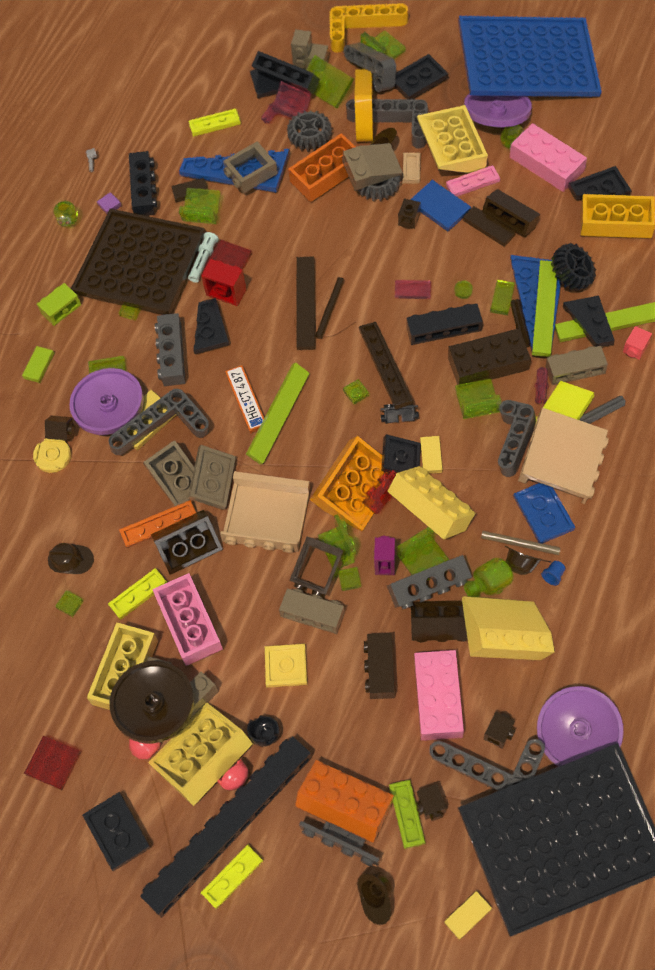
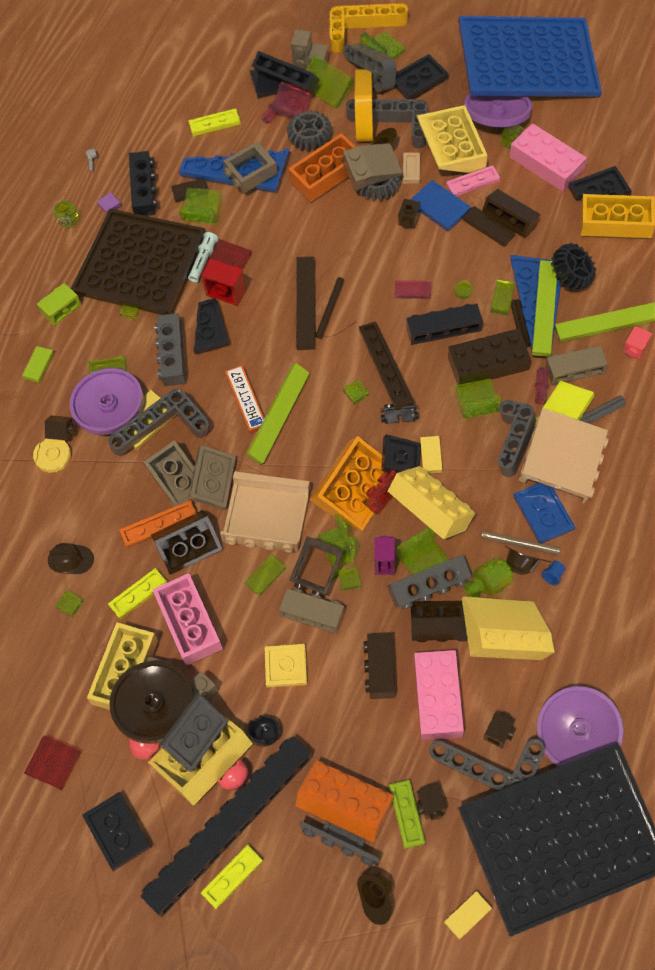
(193, 732): none -> dark grey tile
(265, 575): none -> clear neon green tile
(592, 319): black wing -> none

